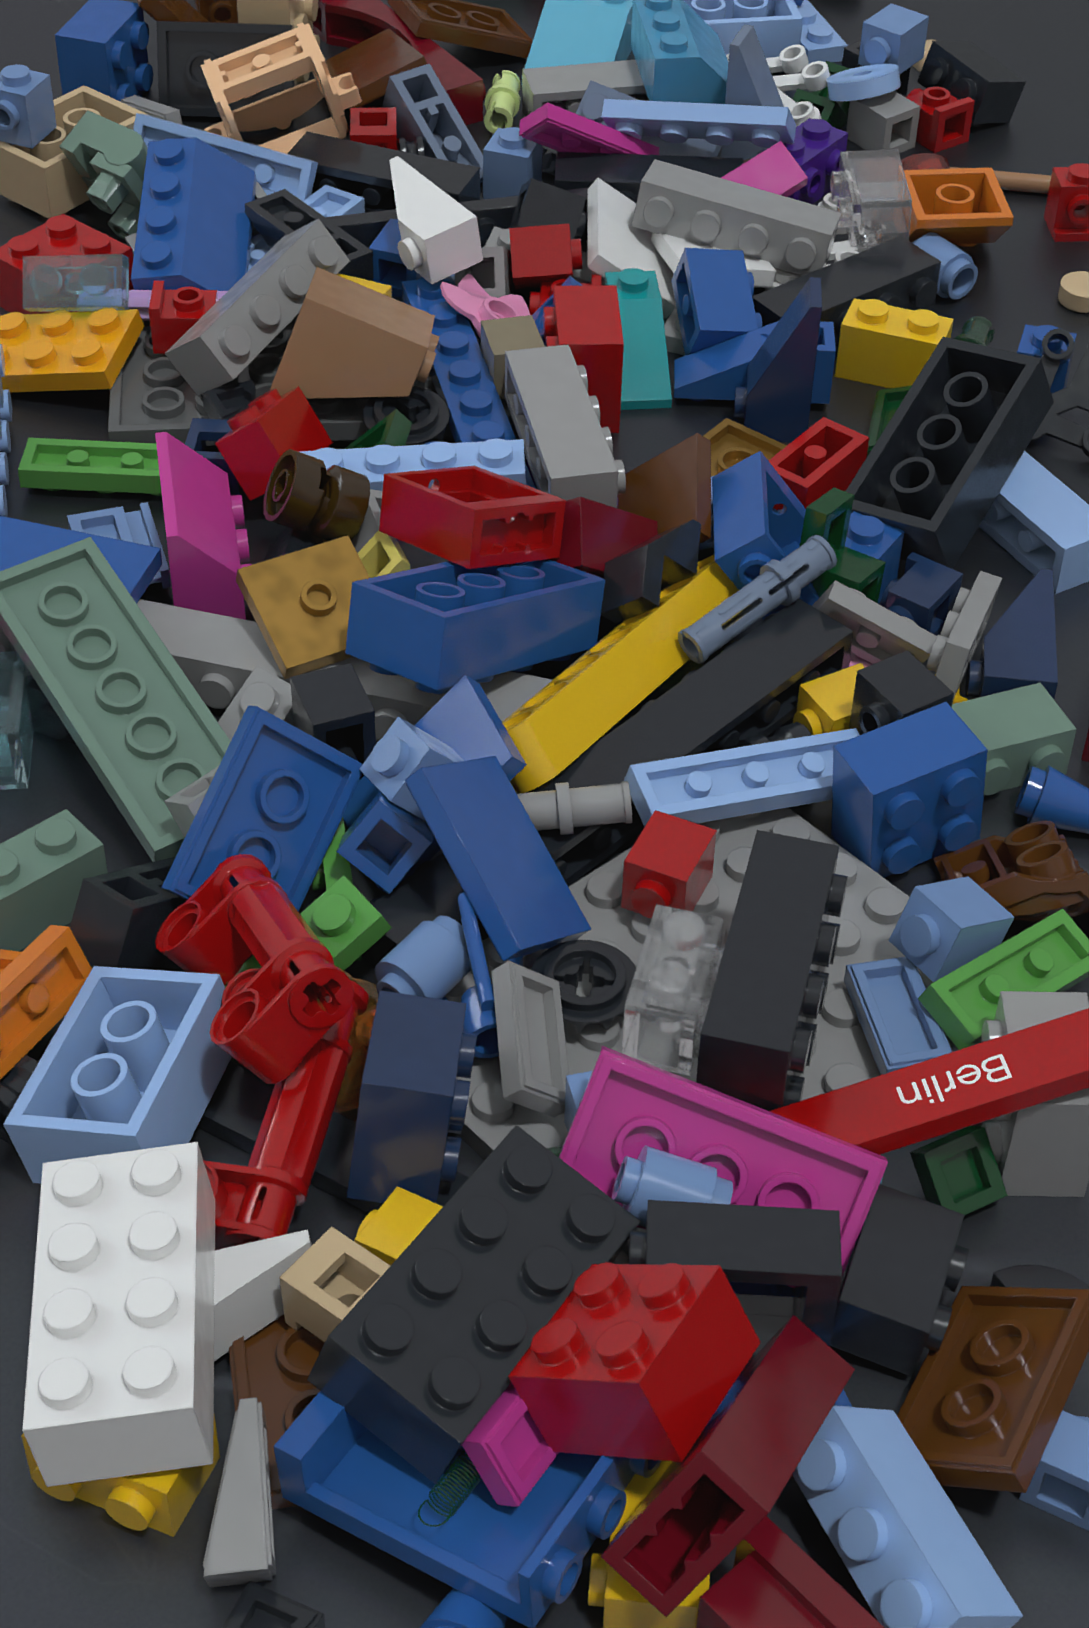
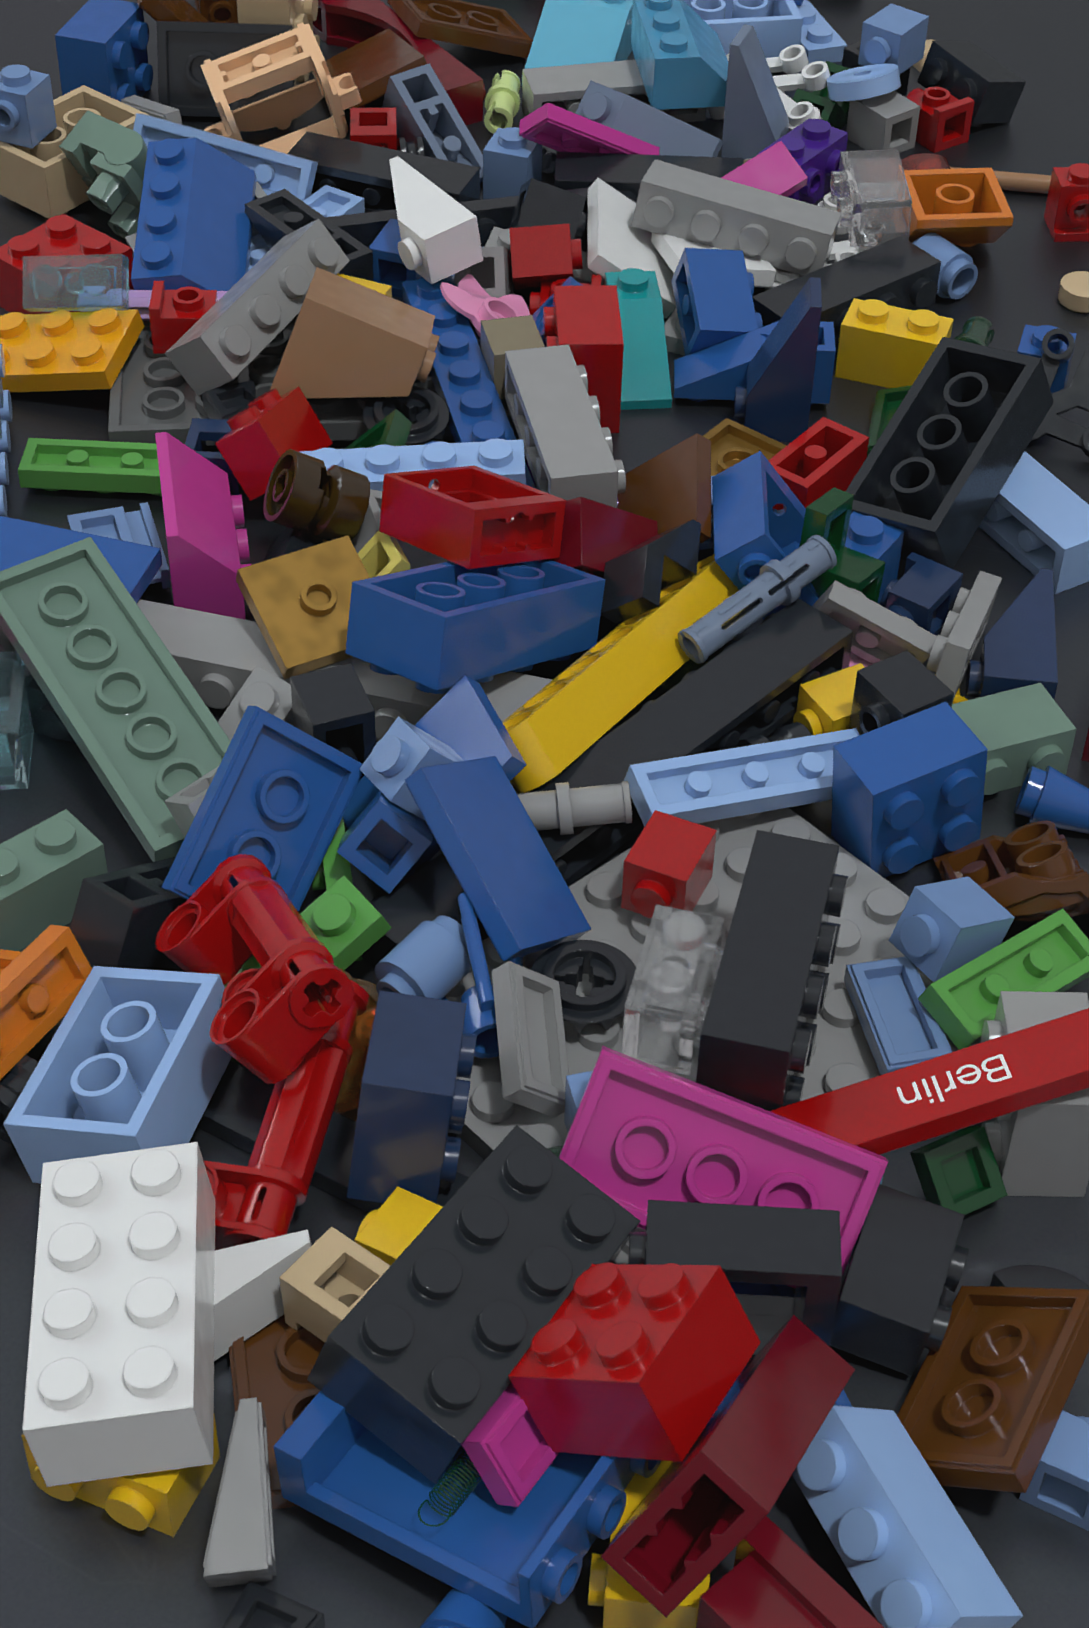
(667, 1178): medium blue brick -> none
(713, 122): light blue plate -> none

